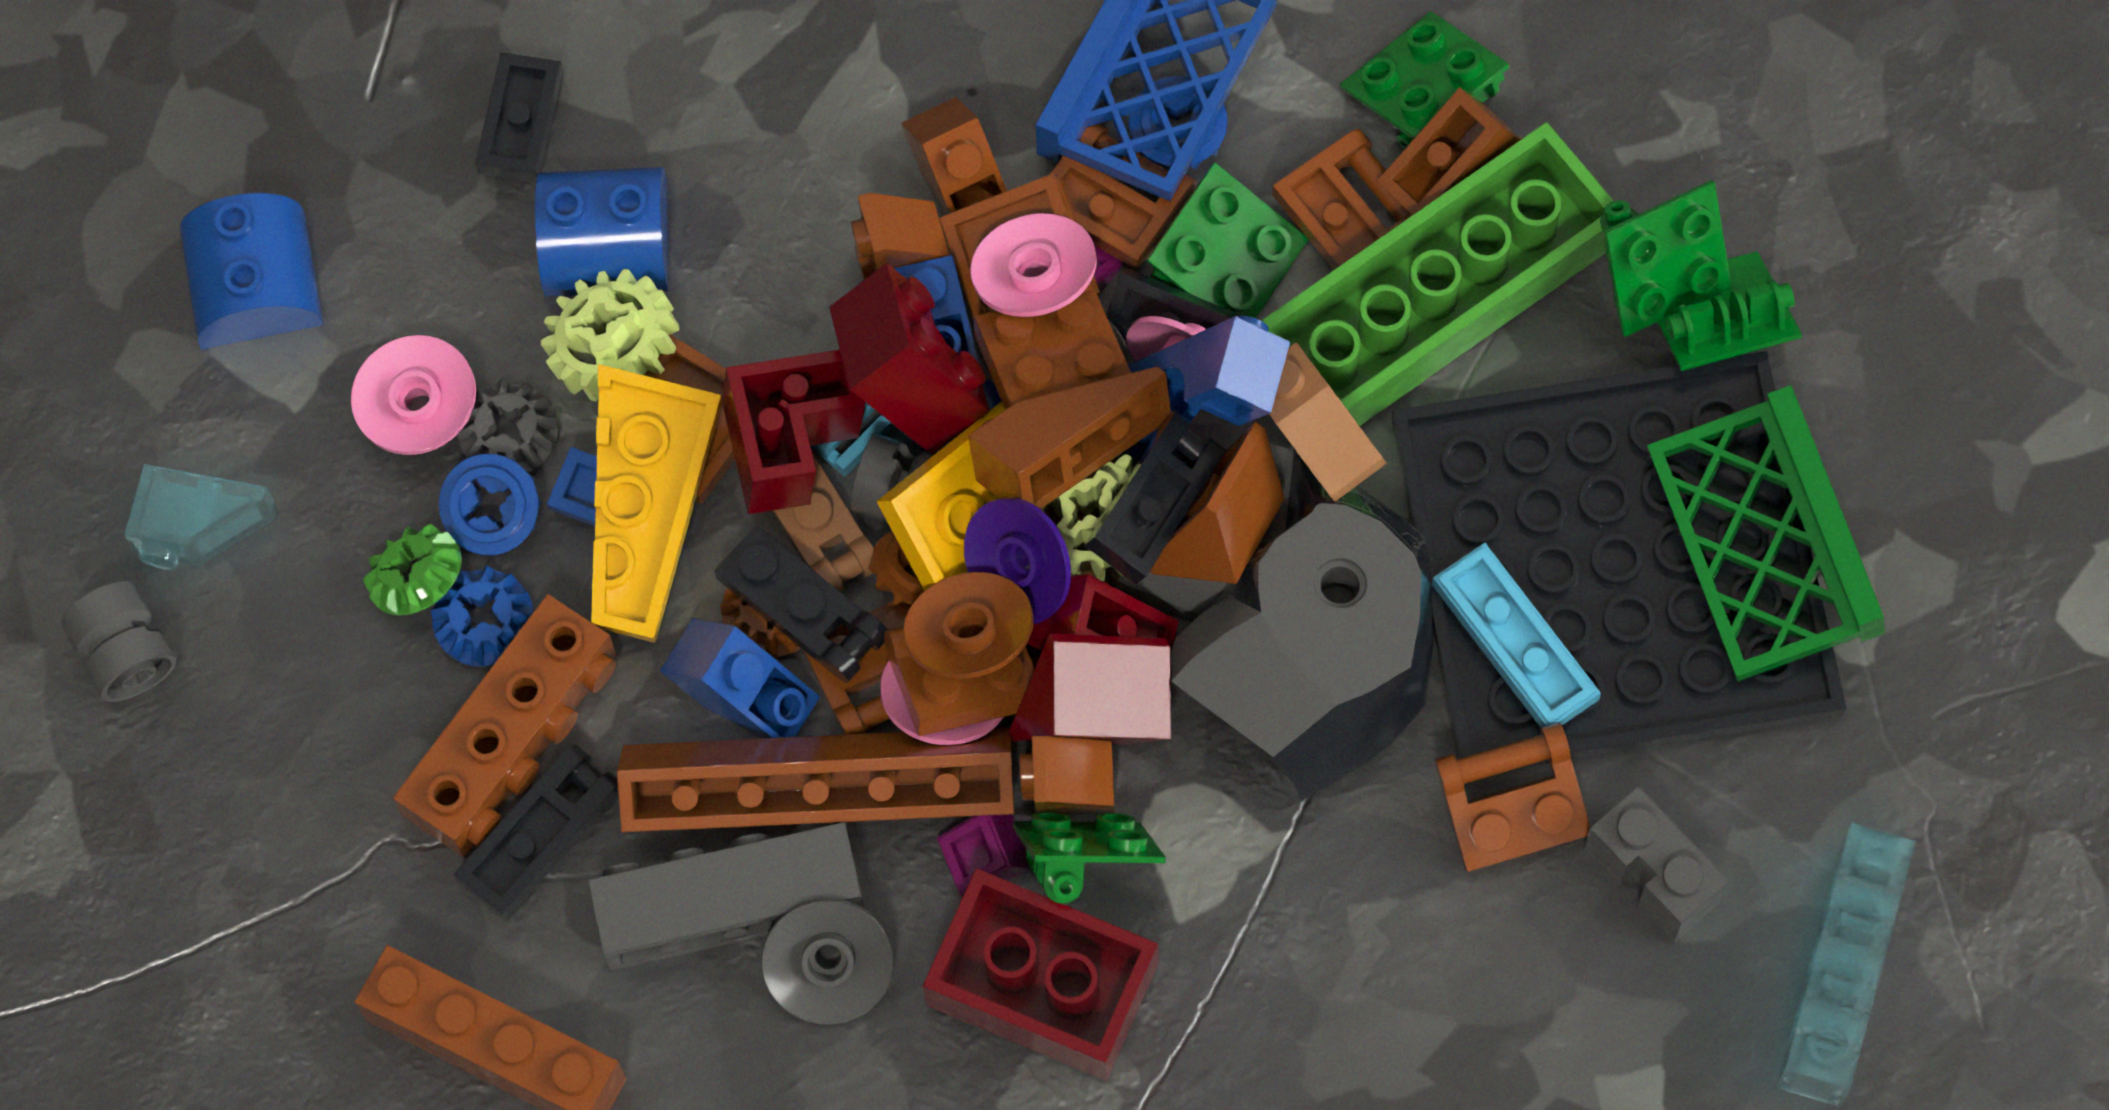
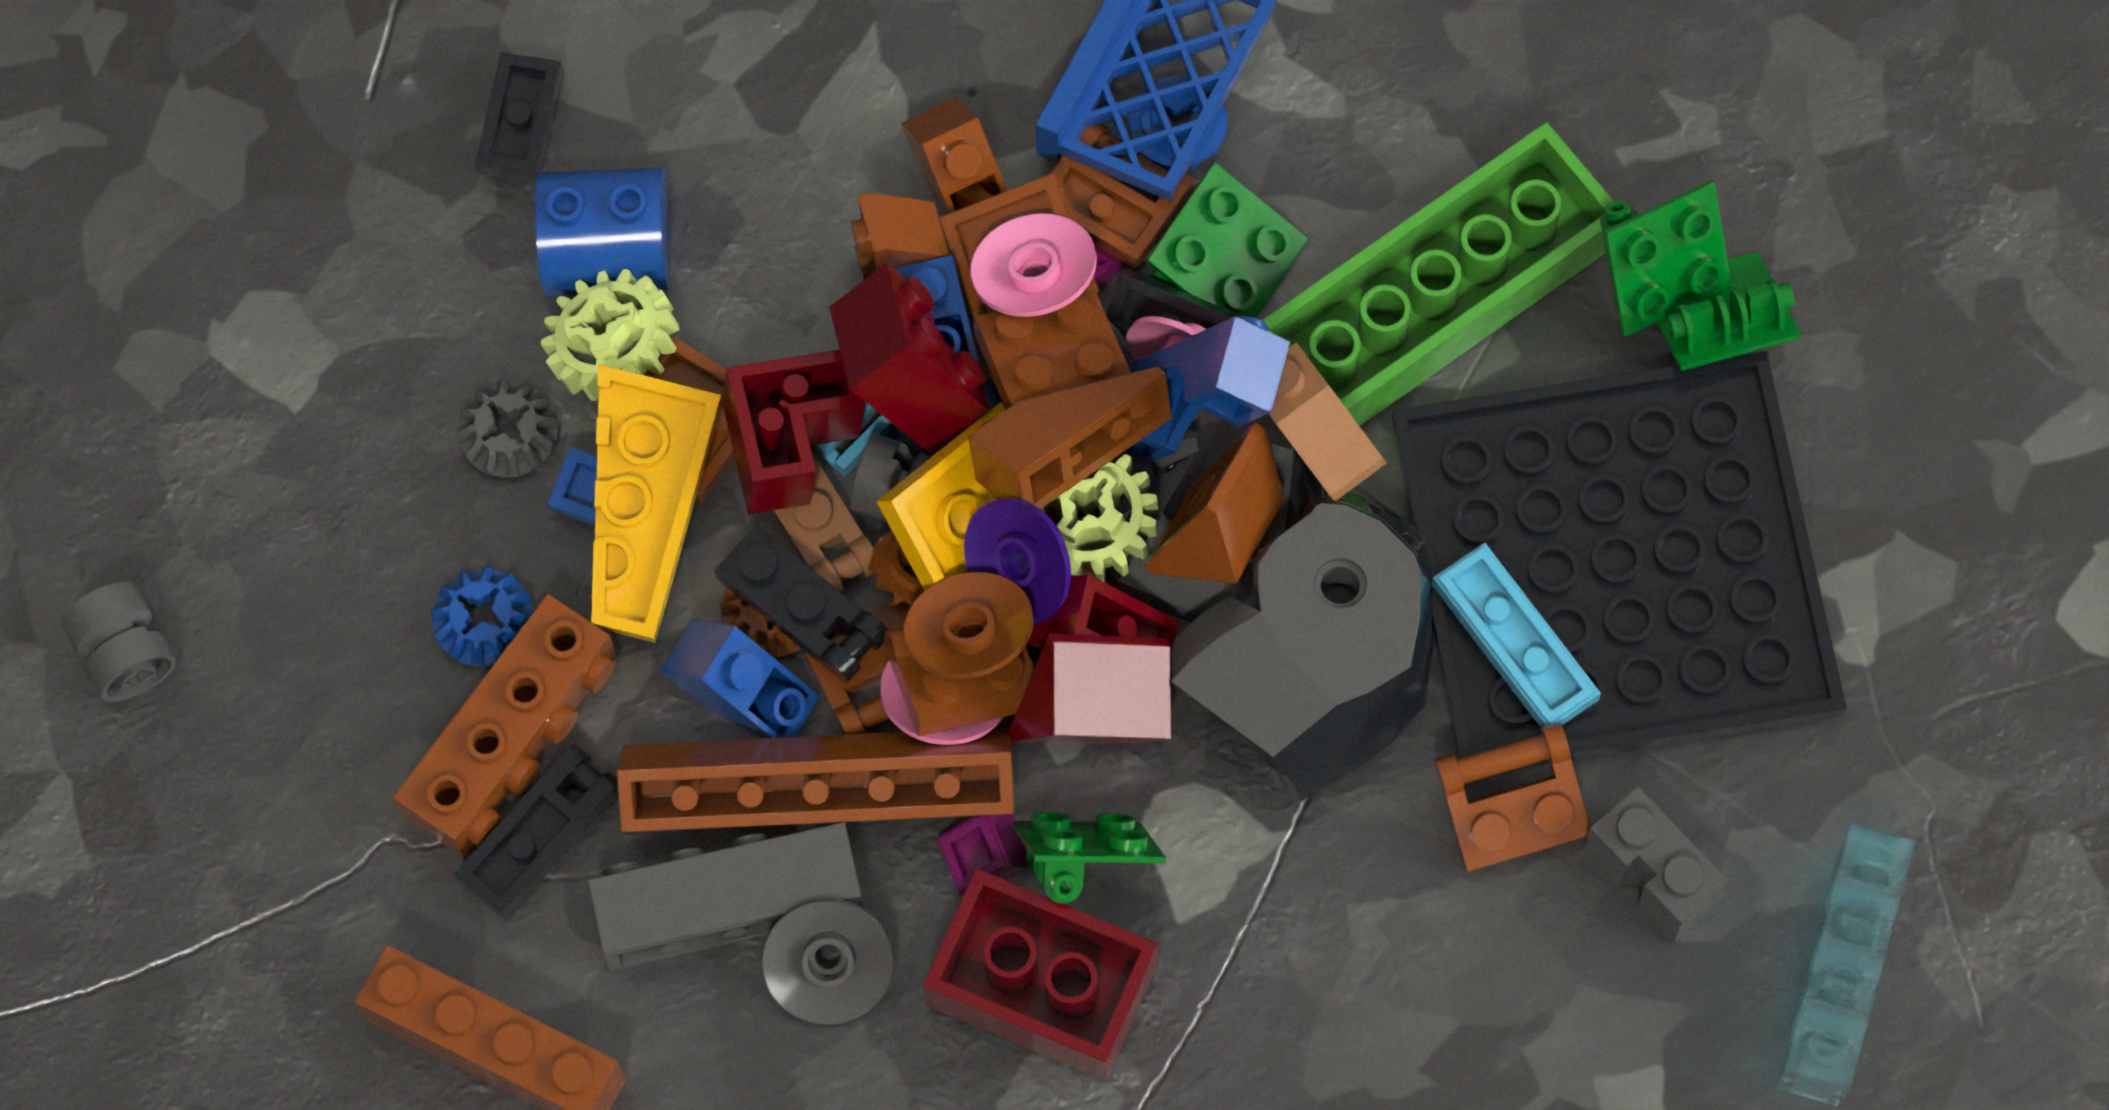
(193, 516): clear light blue slope -> none
(249, 269): blue brick -> none
(399, 375): bright pink dish -> none
(430, 576): bright green gear -> none
(461, 497): blue gear -> none
(1068, 775): dark orange slope -> none
(1154, 498): black plate -> none
(1329, 207): dark orange plate -> none
(1422, 72): green hinge -> none
(1447, 151): dark orange slope -> none
(1819, 515): green fence -> none

